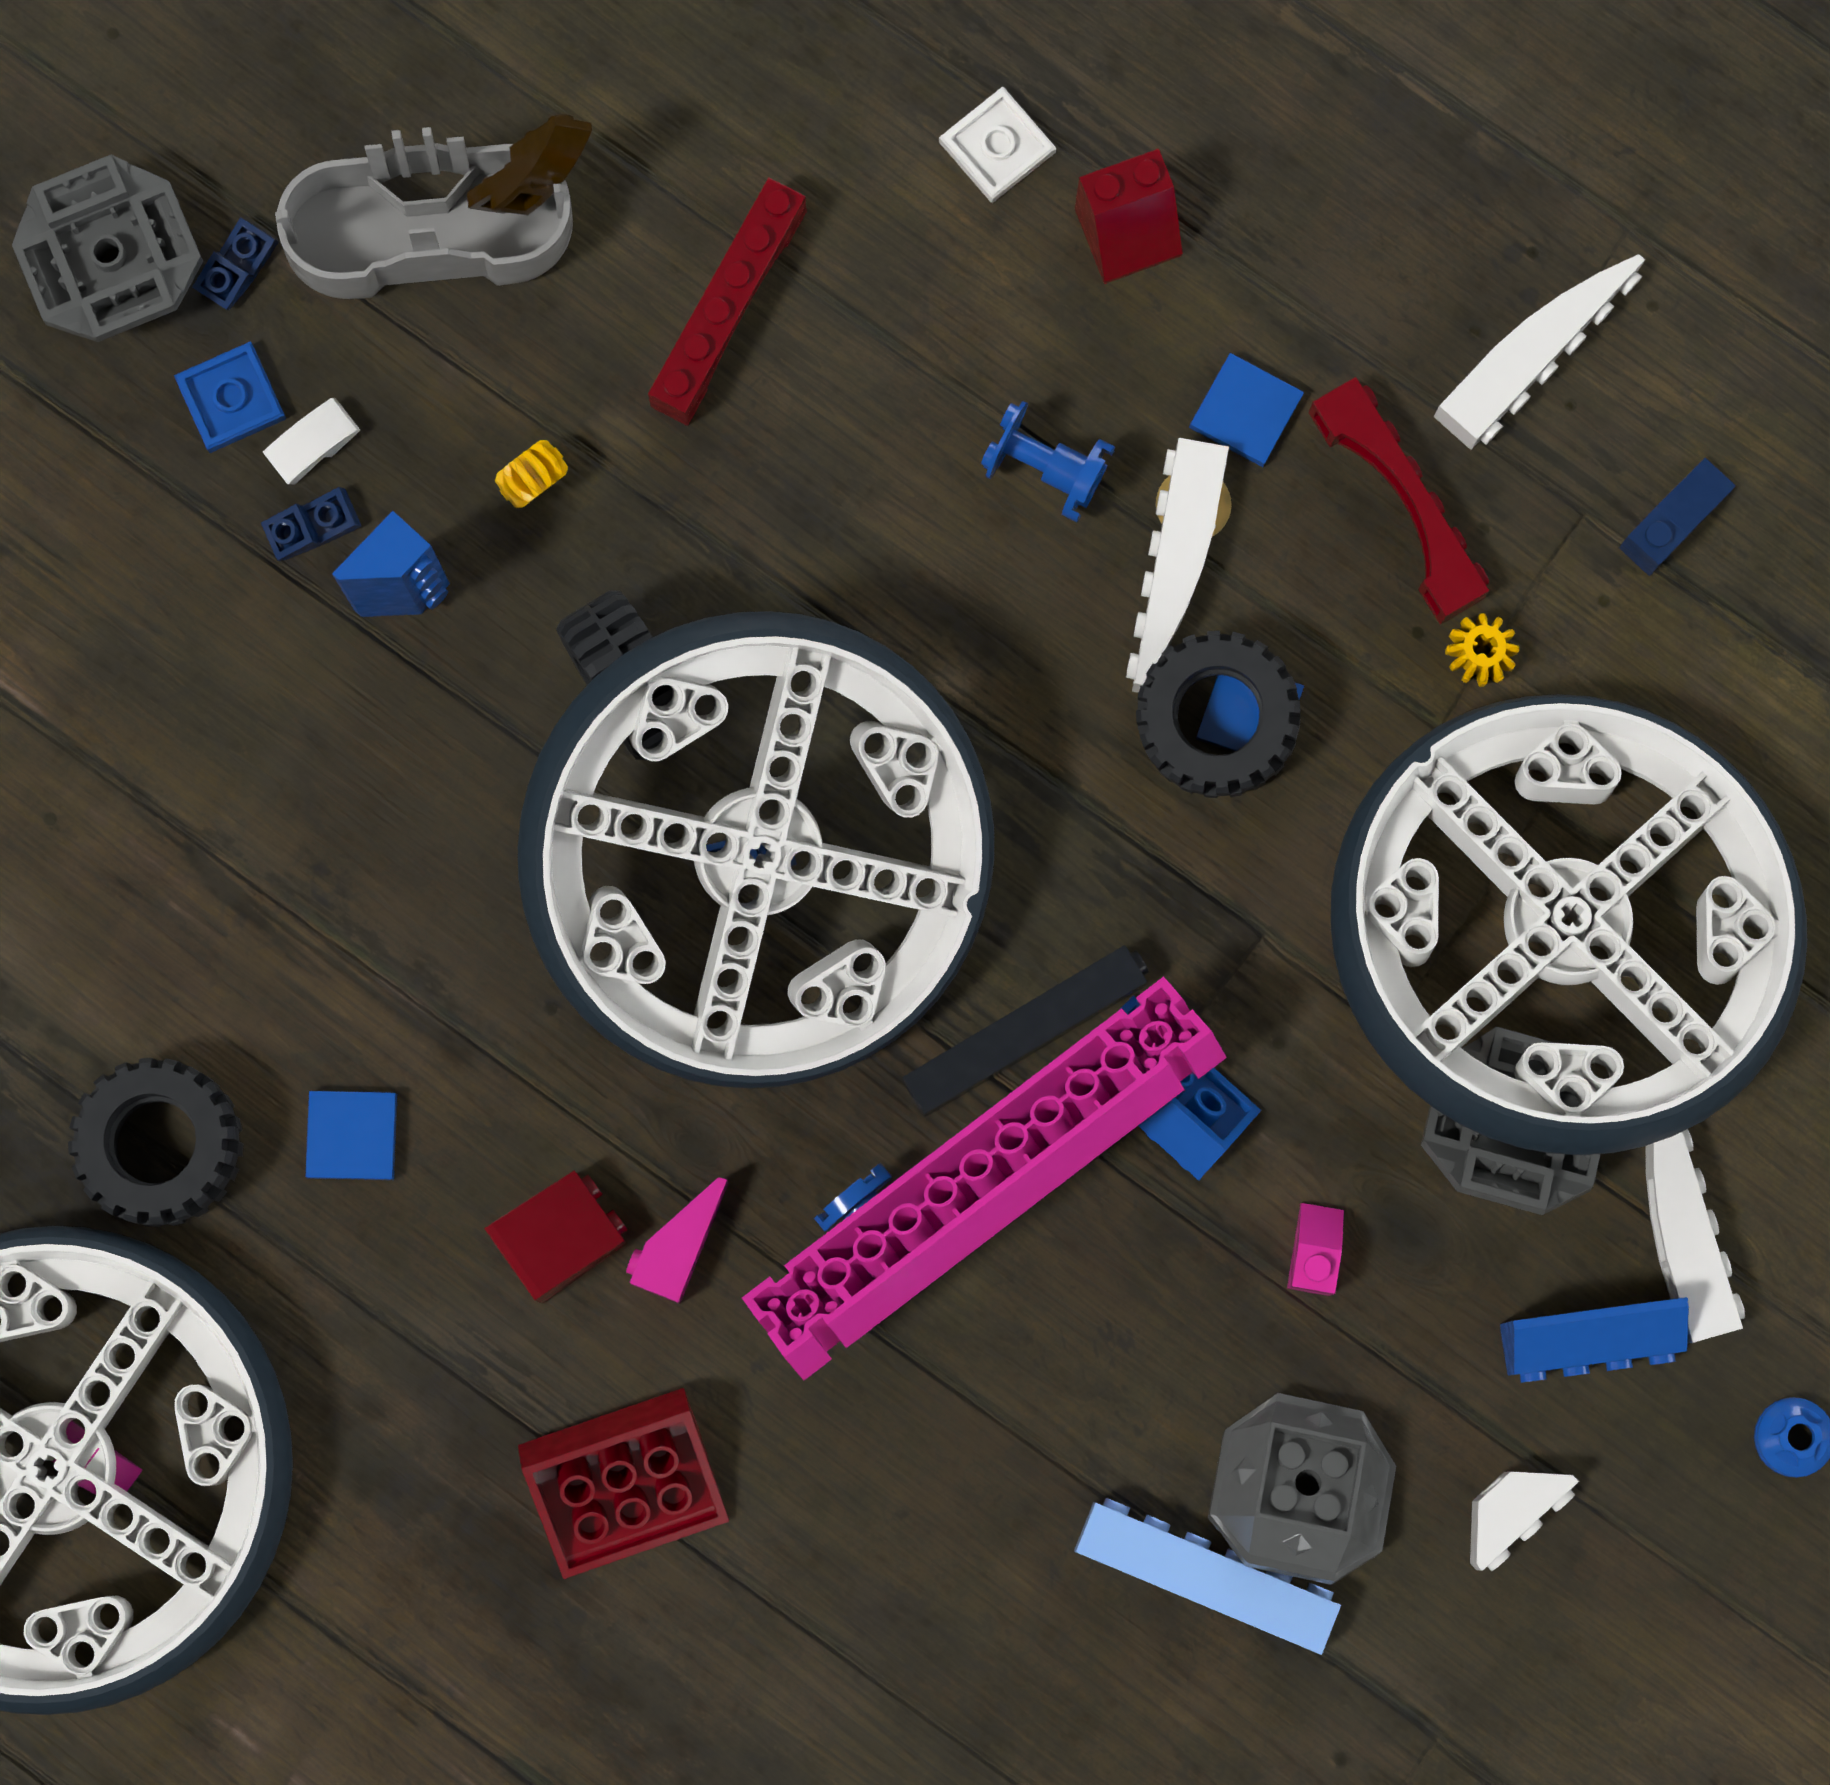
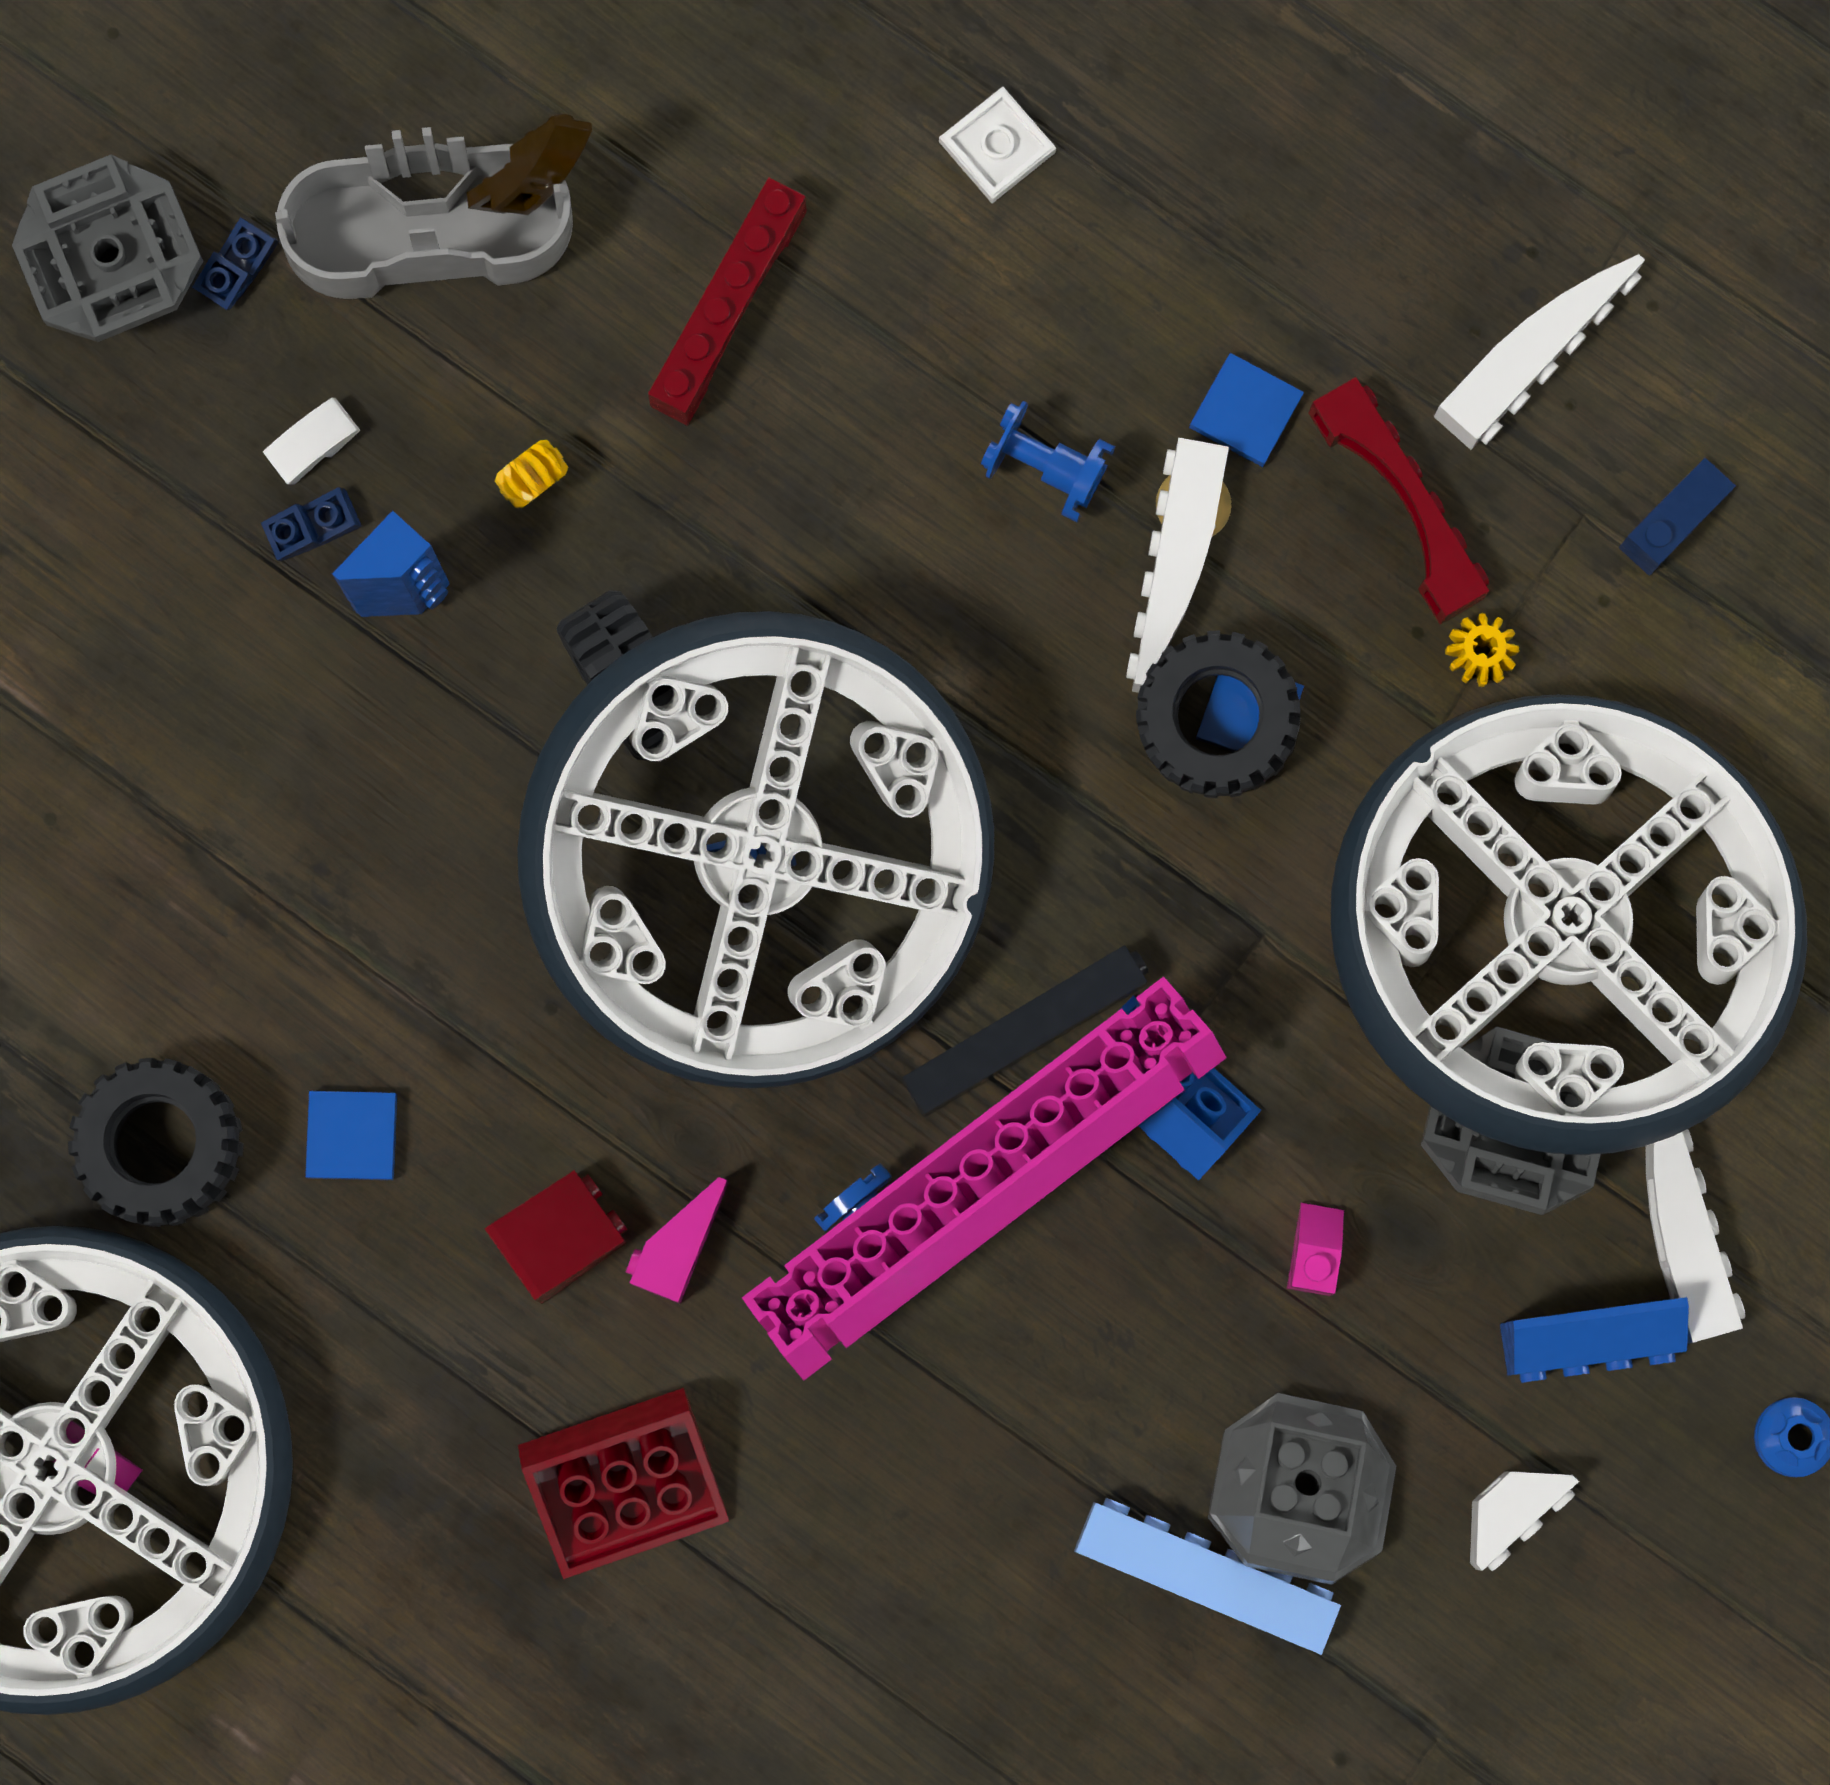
(230, 397): blue tile -> none
(1129, 216): dark red slope -> none

